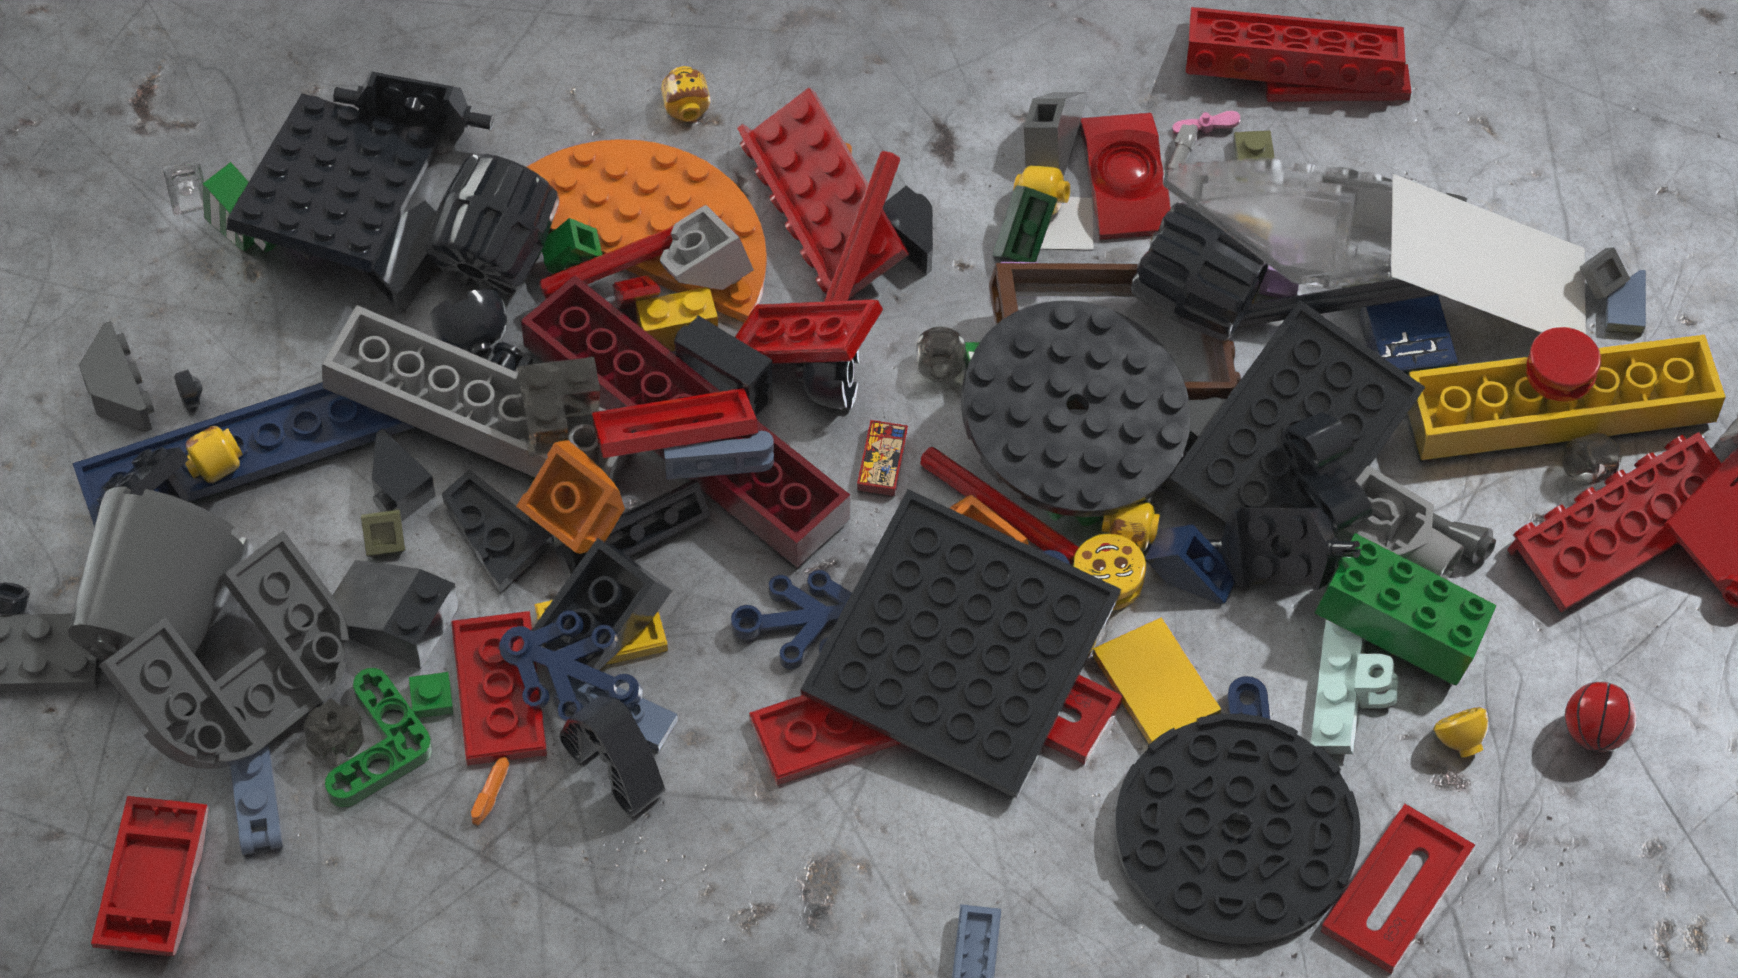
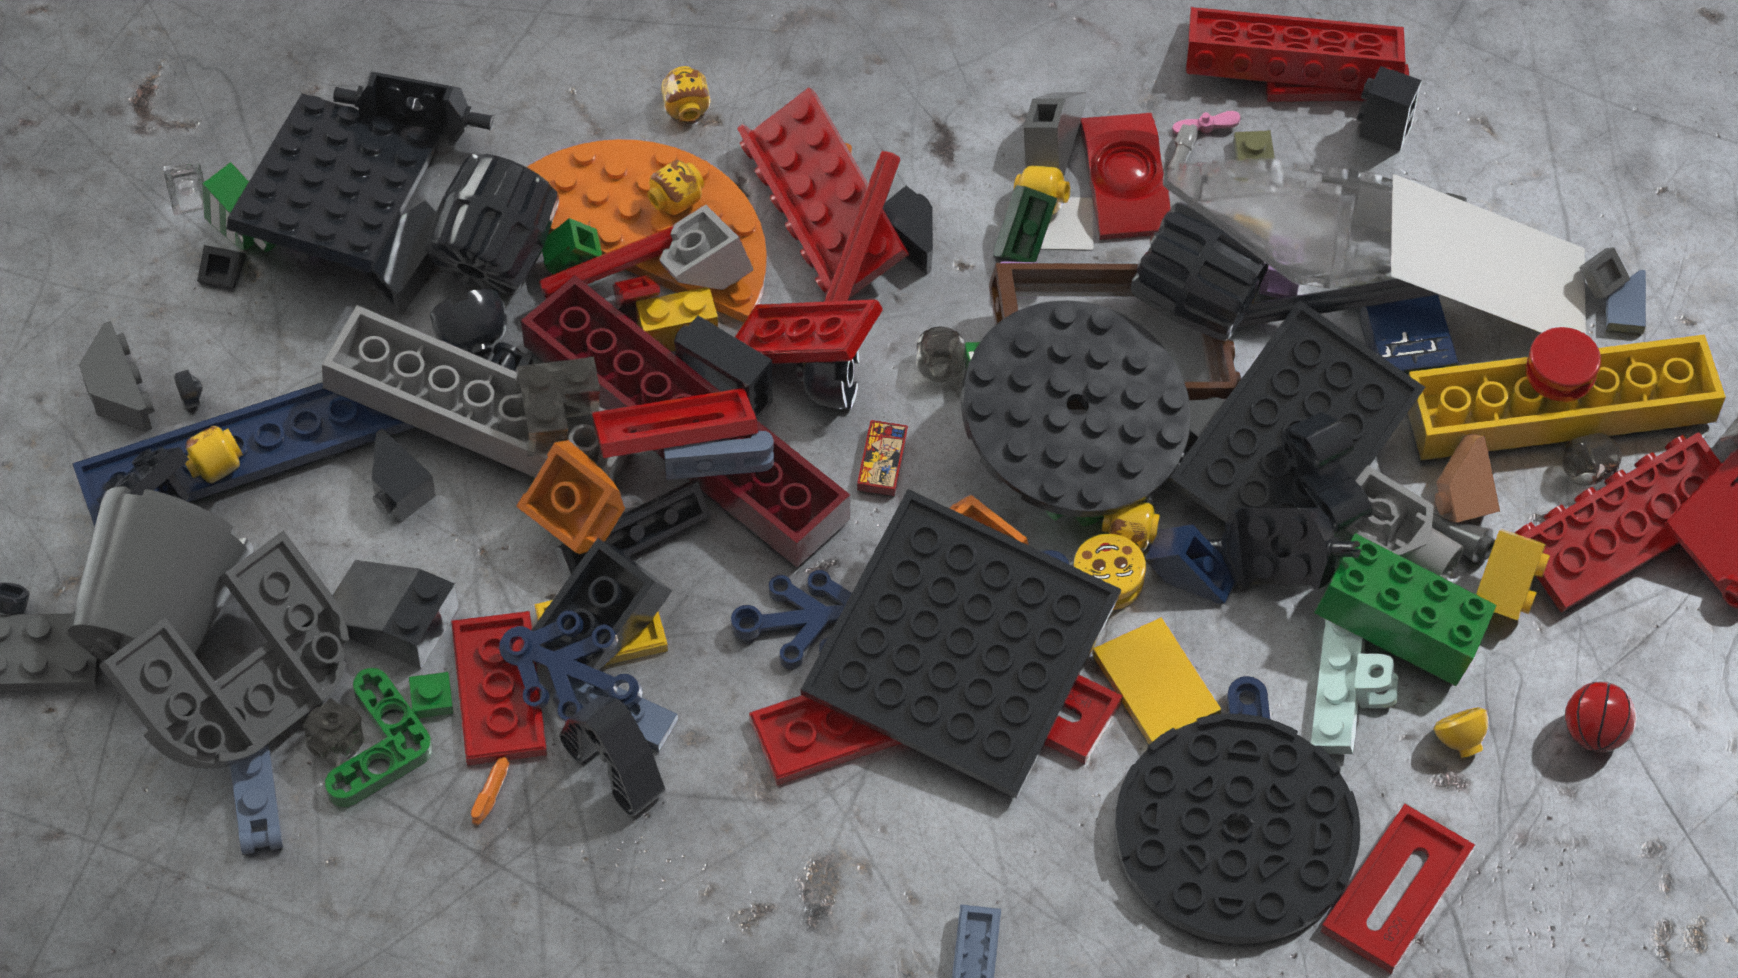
(151, 876): red slope -> none
(220, 266): none -> black slope
(383, 532): olive plate -> none
(495, 528): black wing -> none
(675, 187): none -> yellow head
(1009, 511): red axle -> none
(1389, 107): none -> black brick
(1467, 482): none -> nougat slope
(1511, 573): none -> yellow brick

